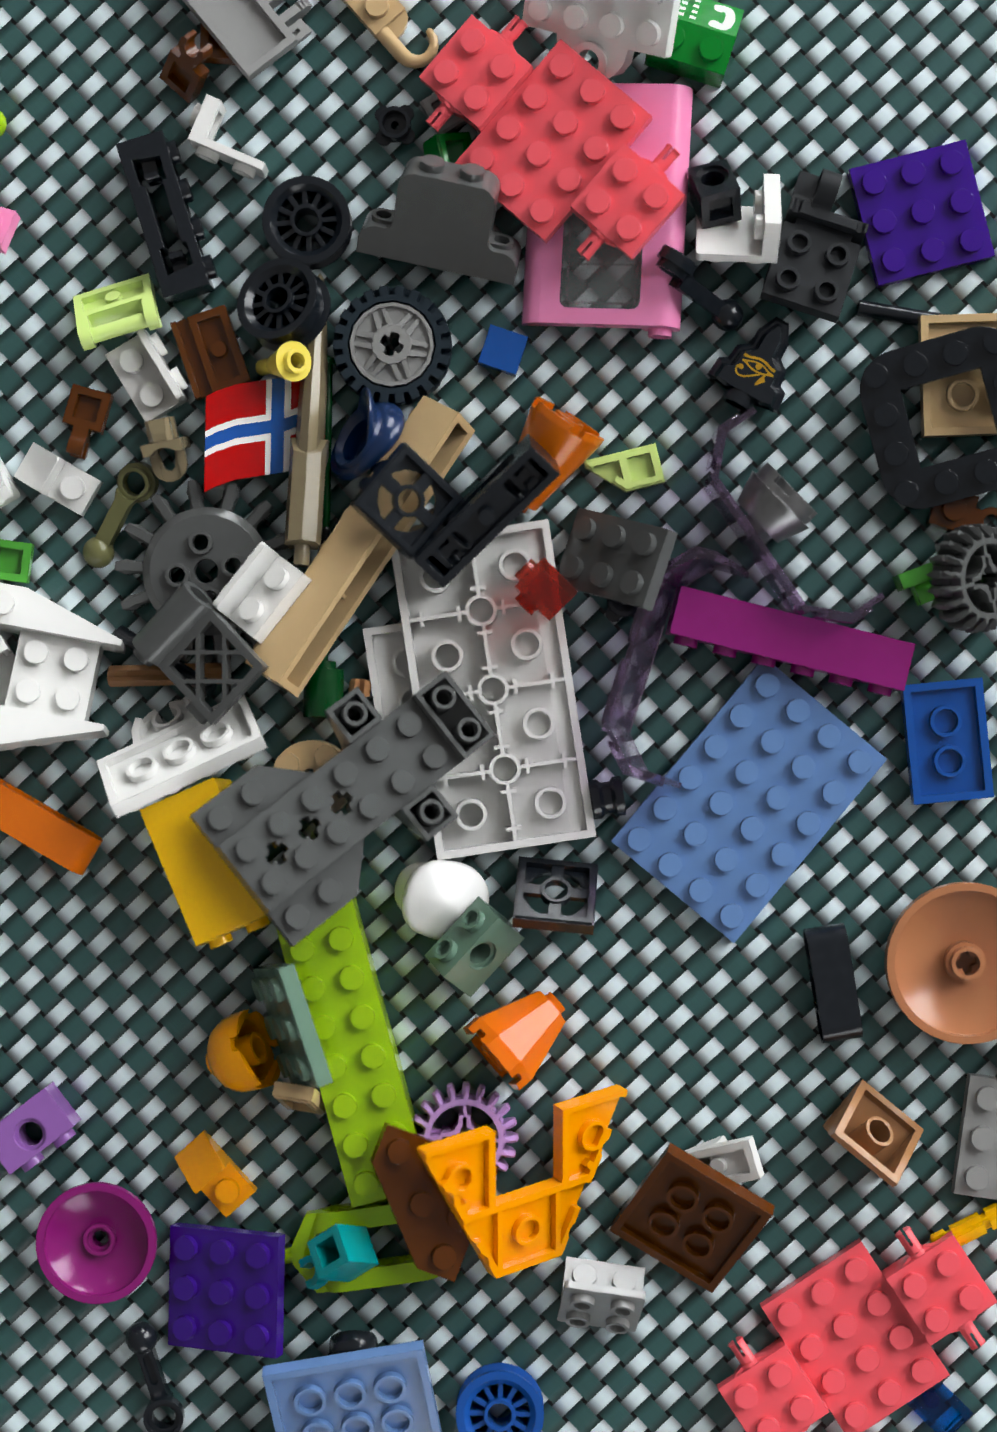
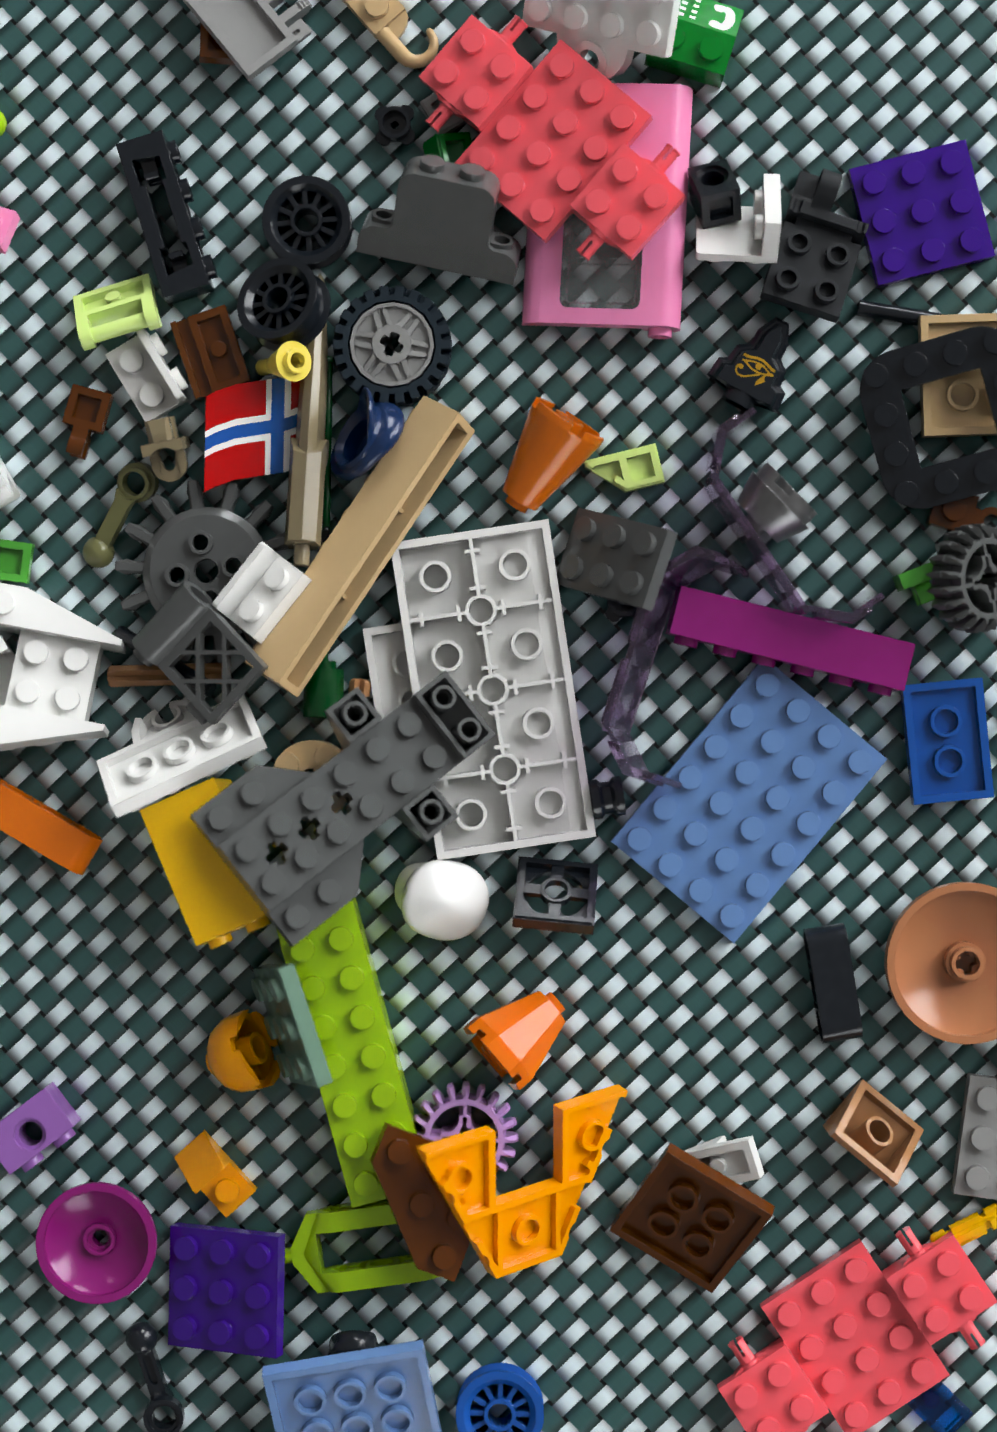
(58, 479): white slope -> none
(185, 69): reddish brown plate -> none
(205, 124): white bracket -> none
(299, 1097): tan tile -> none
(339, 1255): teal brick -> none
(366, 500): black piece -> none
(474, 946): sand green brick -> none
(488, 510): black brick -> none
(503, 350): blue tile -> none
(542, 589): clear red brick -> none
(601, 1295): light grey bracket -> none
(725, 313): black piece -> none

